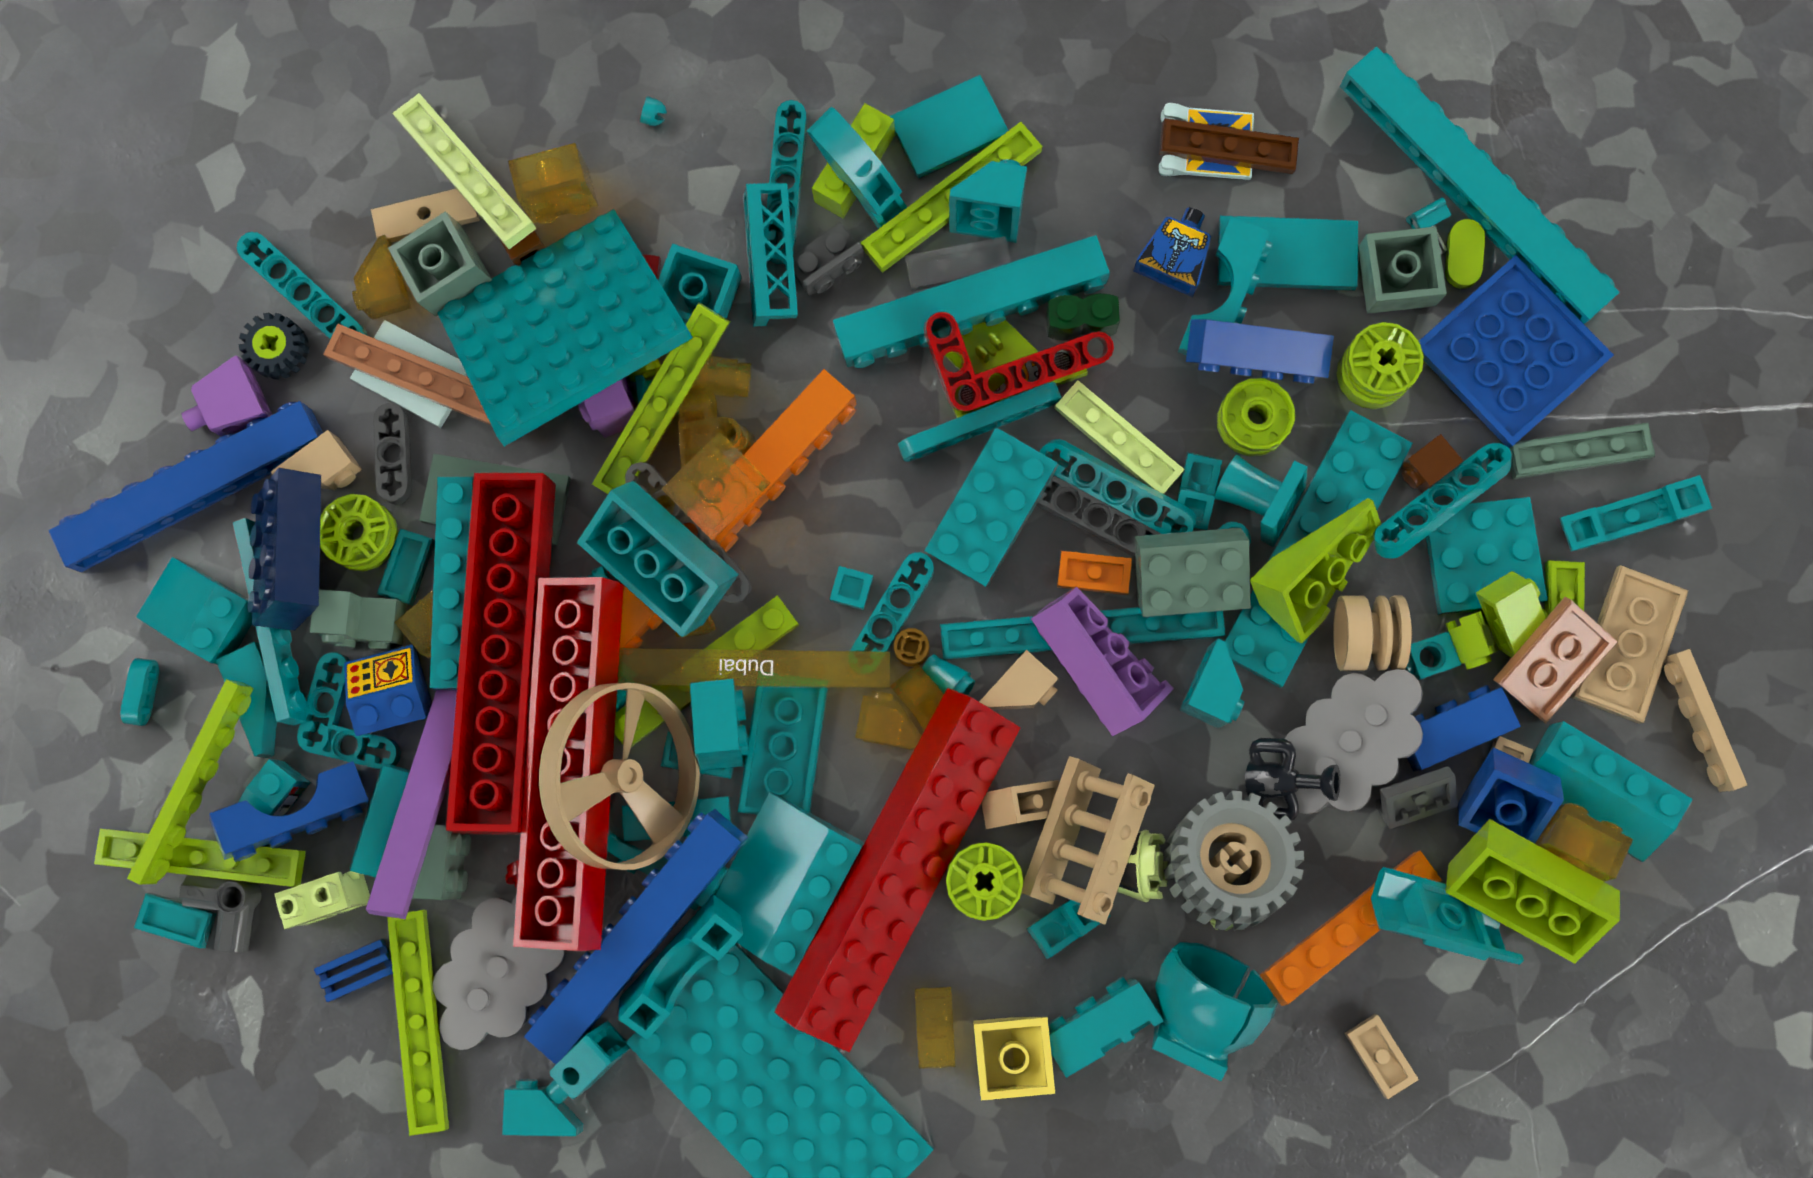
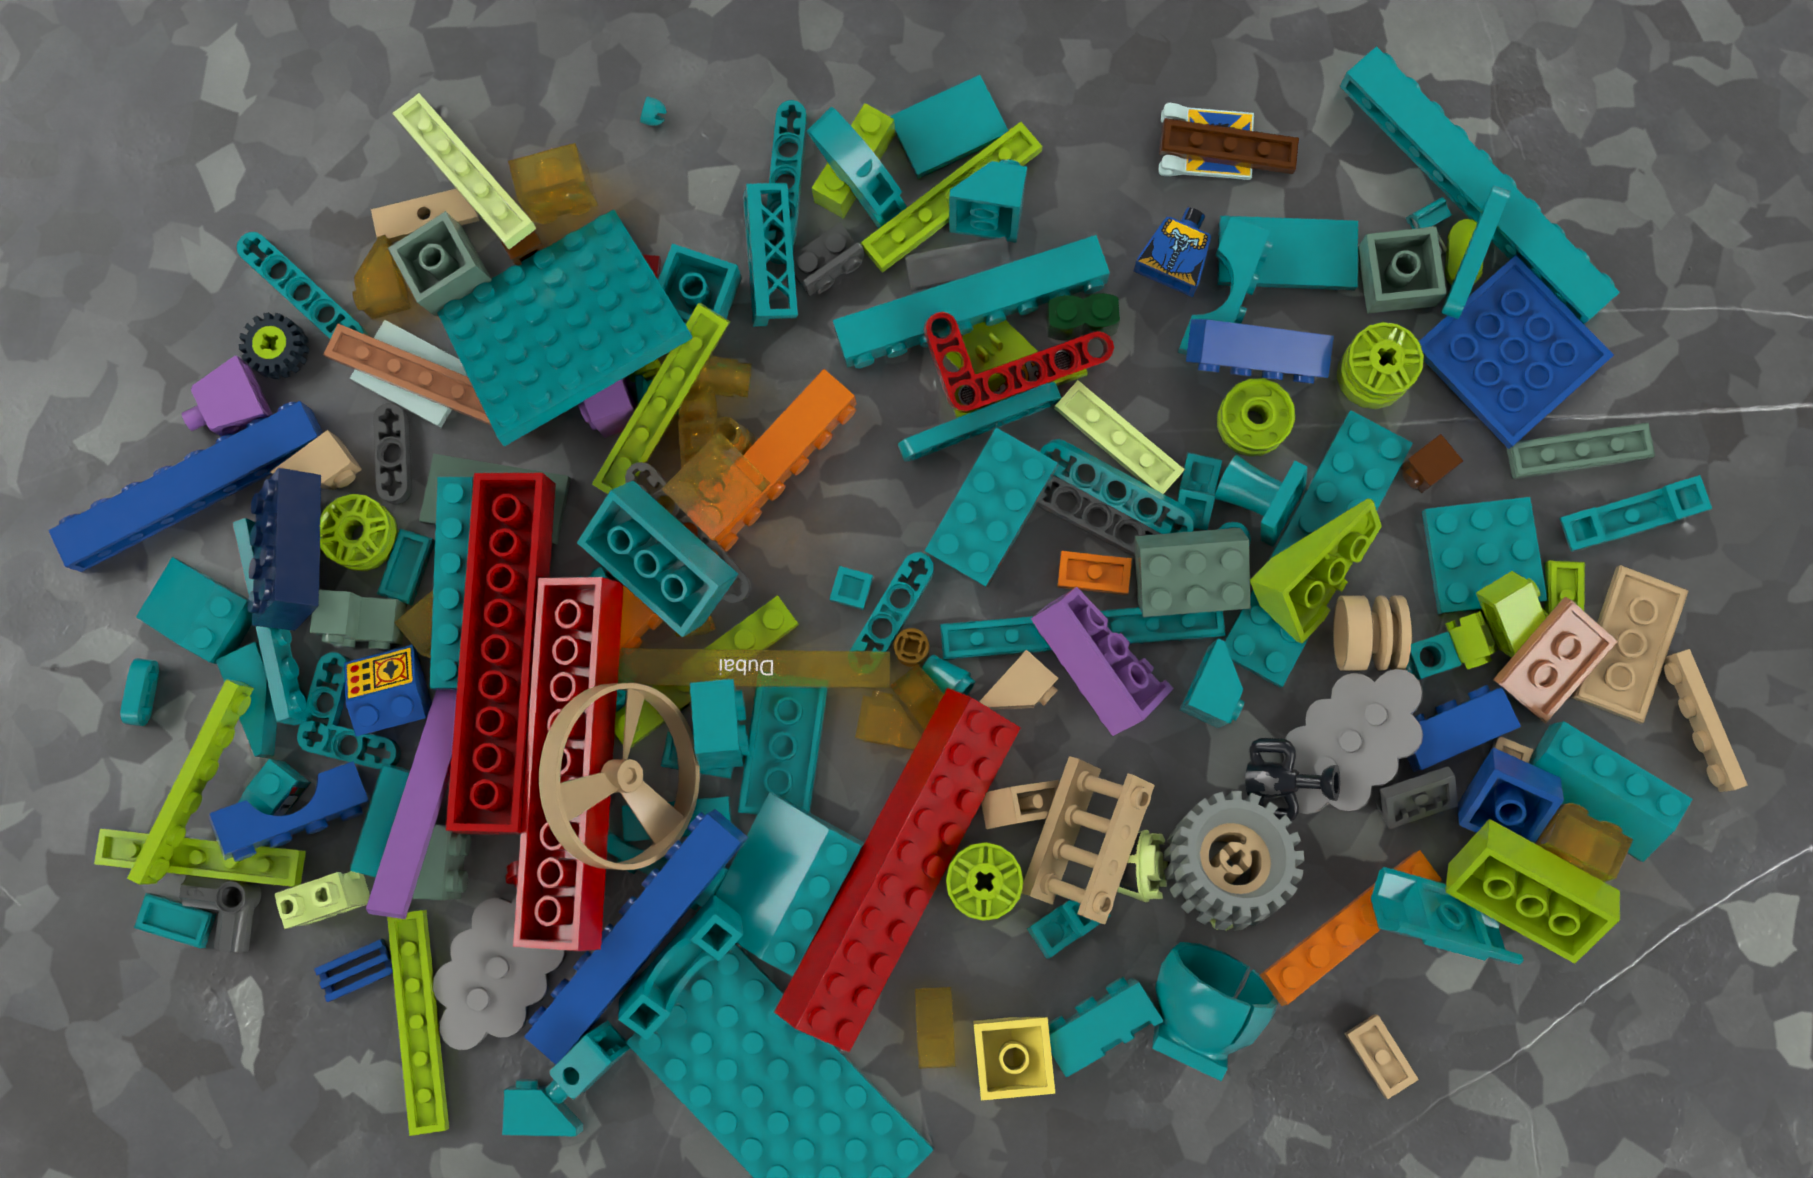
(1439, 514): teal beam -> none
(1476, 252): none -> teal beam

